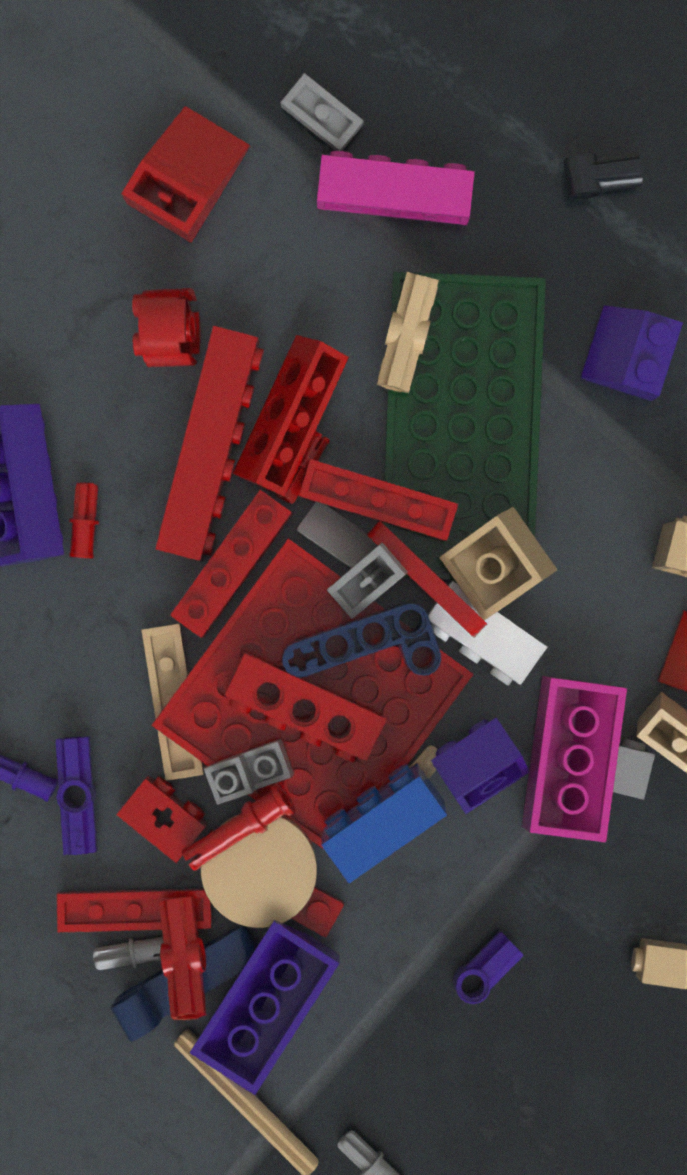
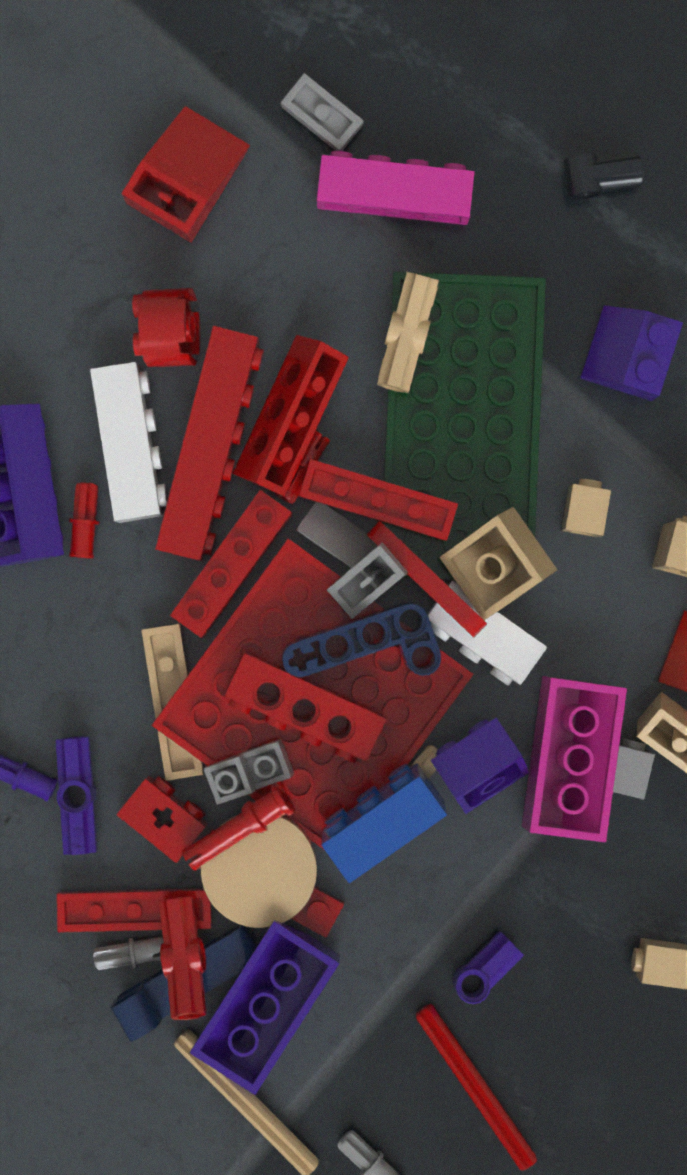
(128, 443): none -> white brick
(476, 1087): none -> red axle
(586, 508): none -> tan brick

